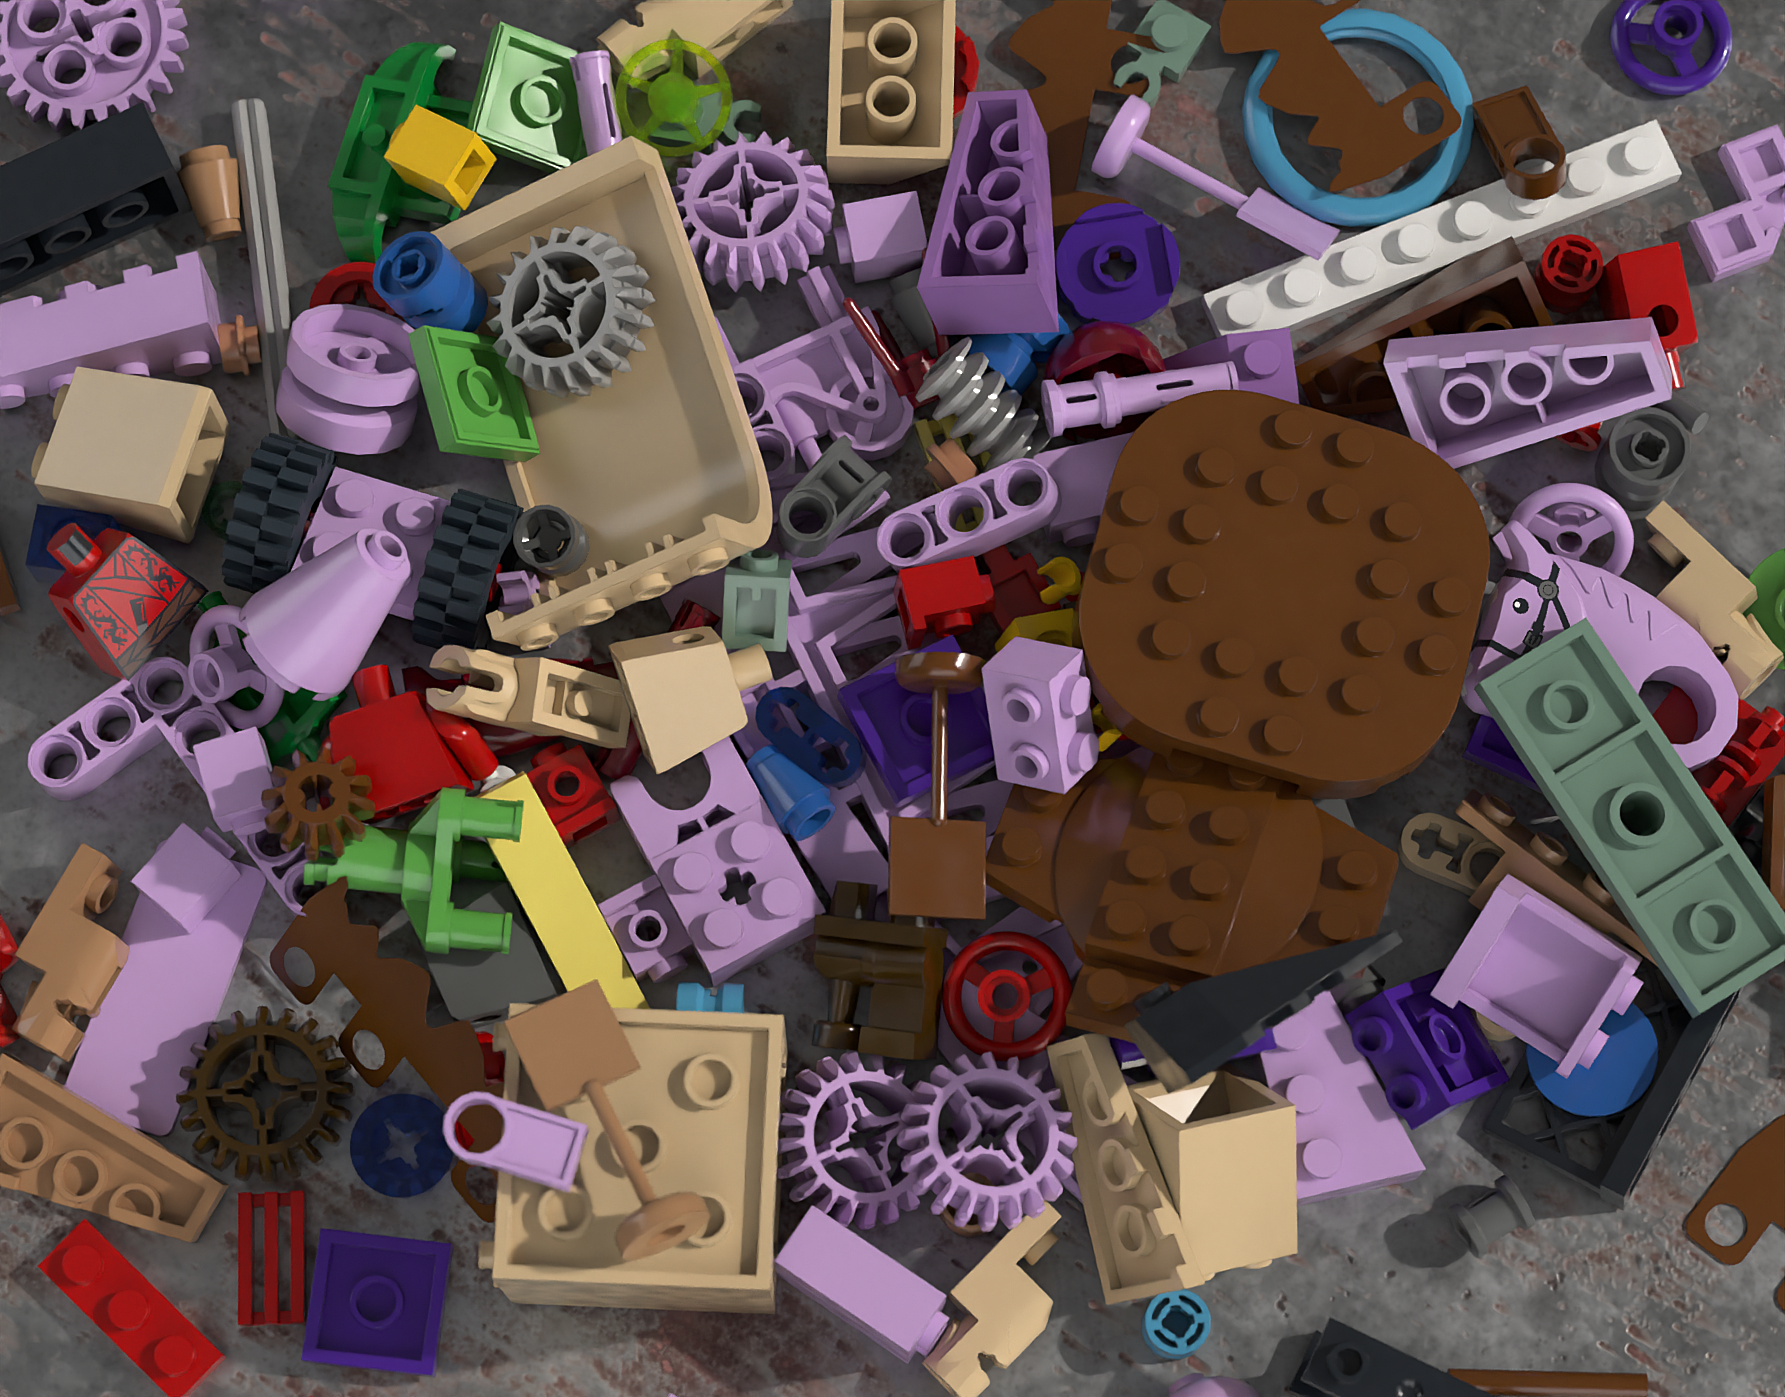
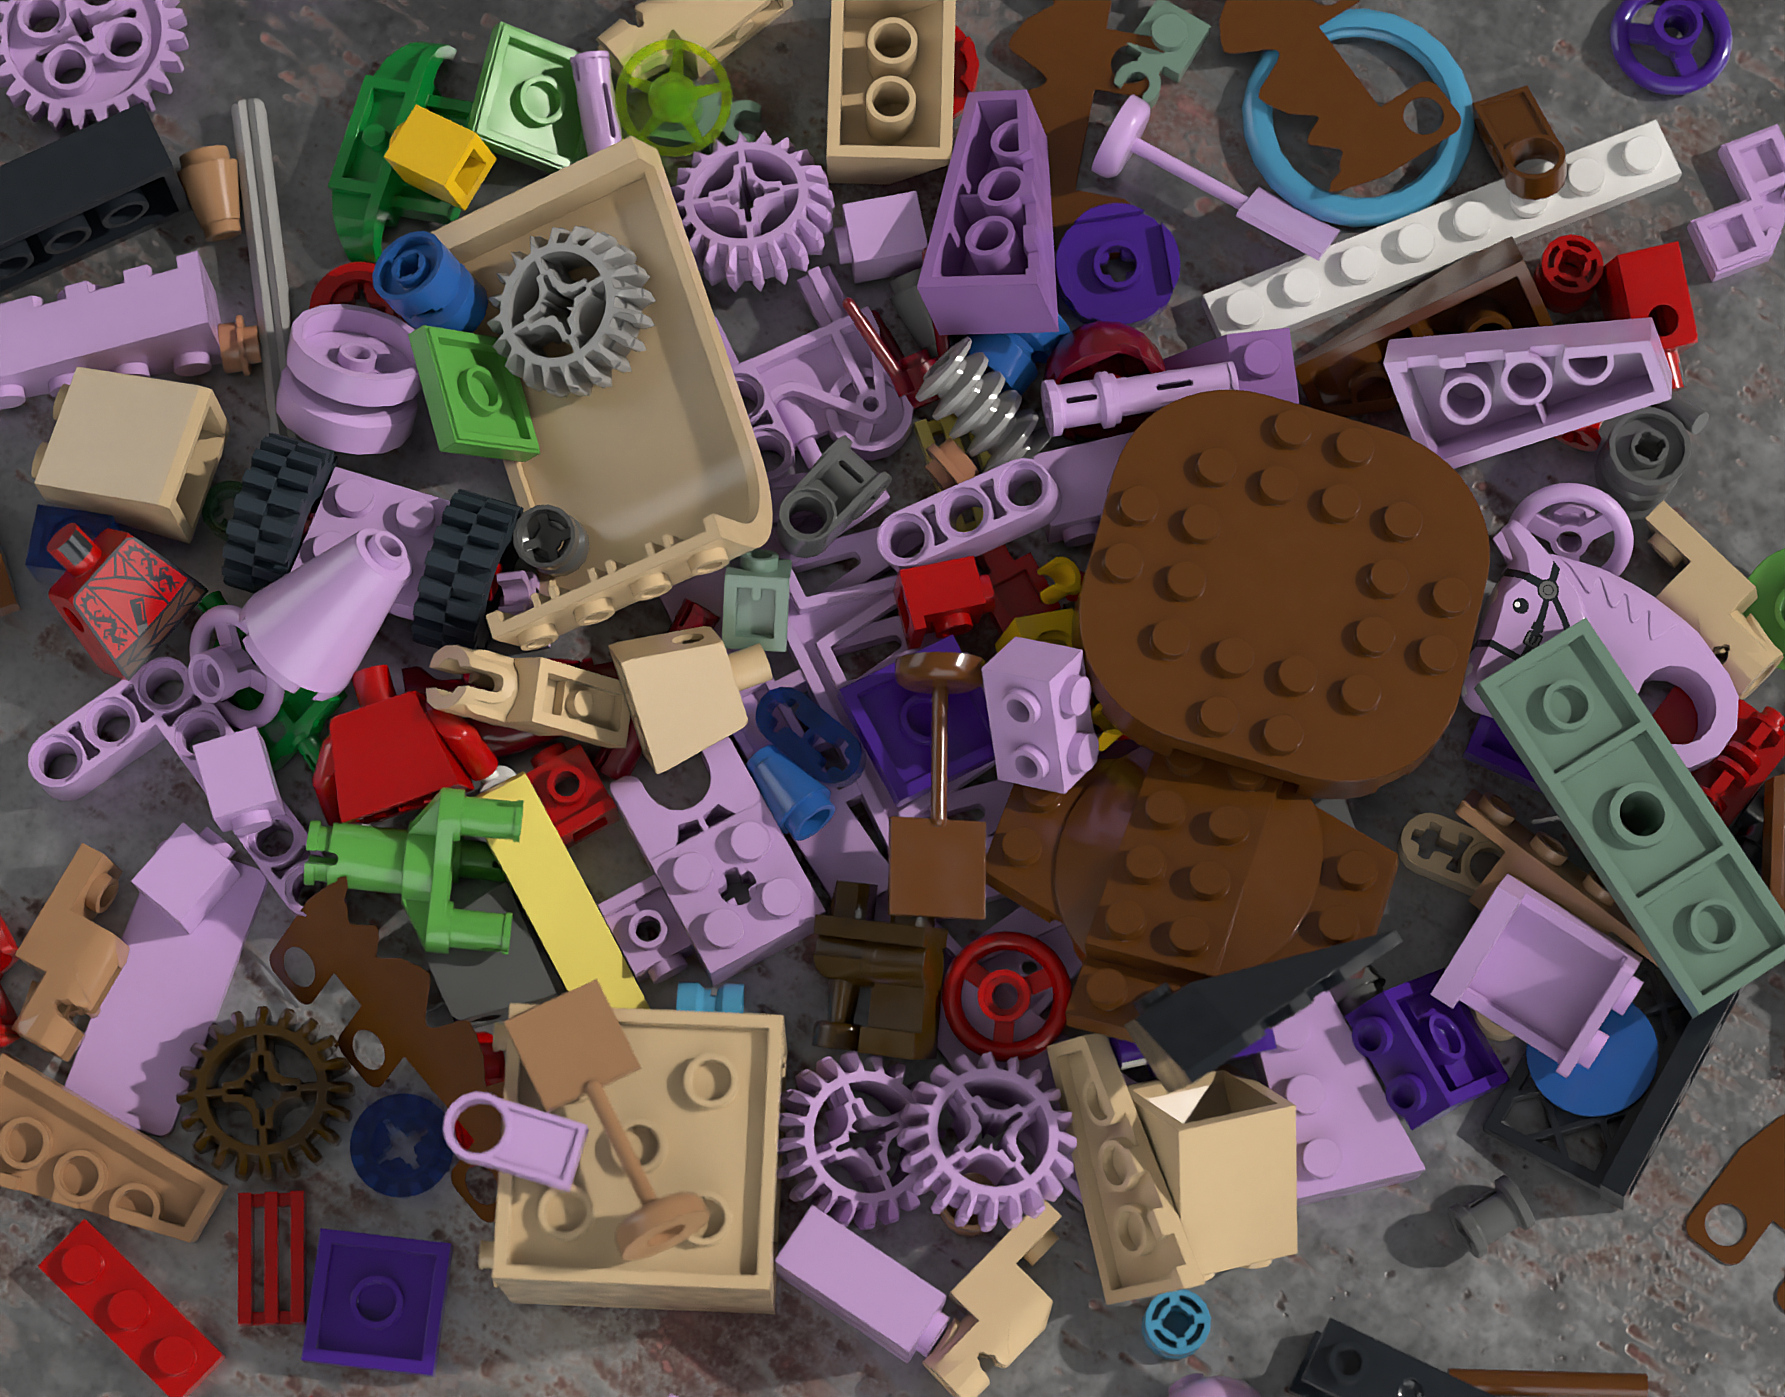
(317, 780): reddish brown gear -> none

